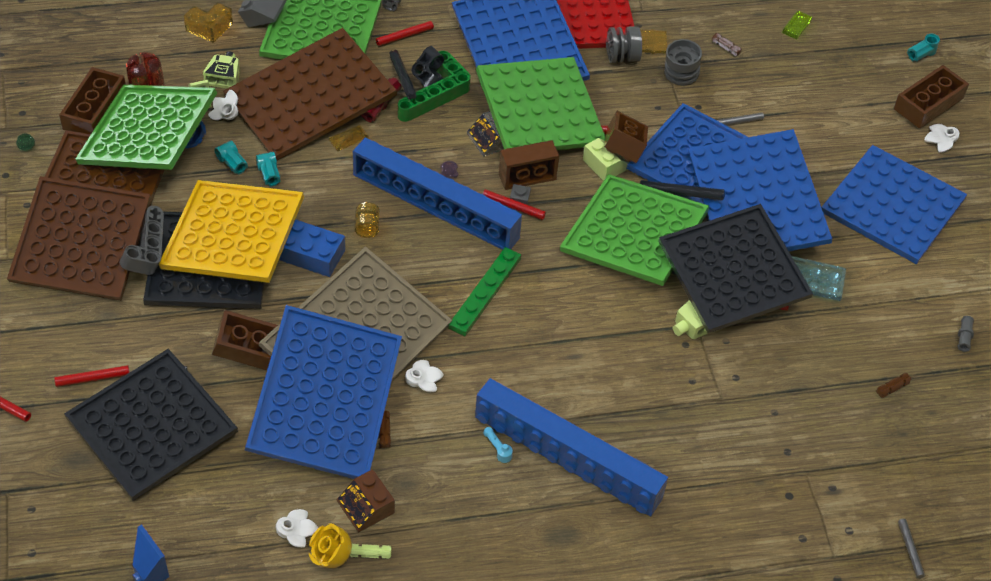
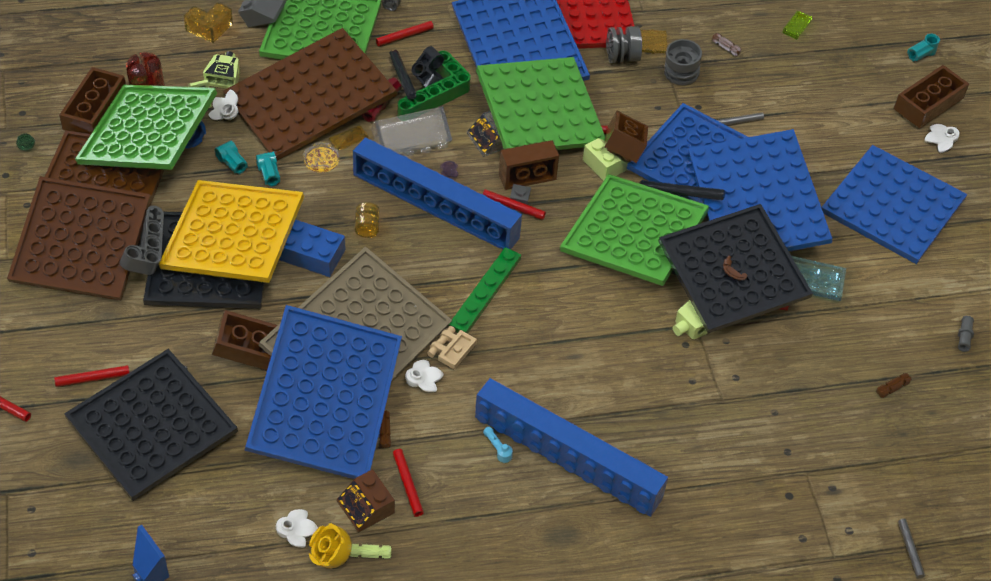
(321, 157): none -> clear tile
(408, 482): none -> red piece
(413, 132): none -> clear windscreen
(456, 350): none -> tan plate
(731, 271): none -> reddish brown piece

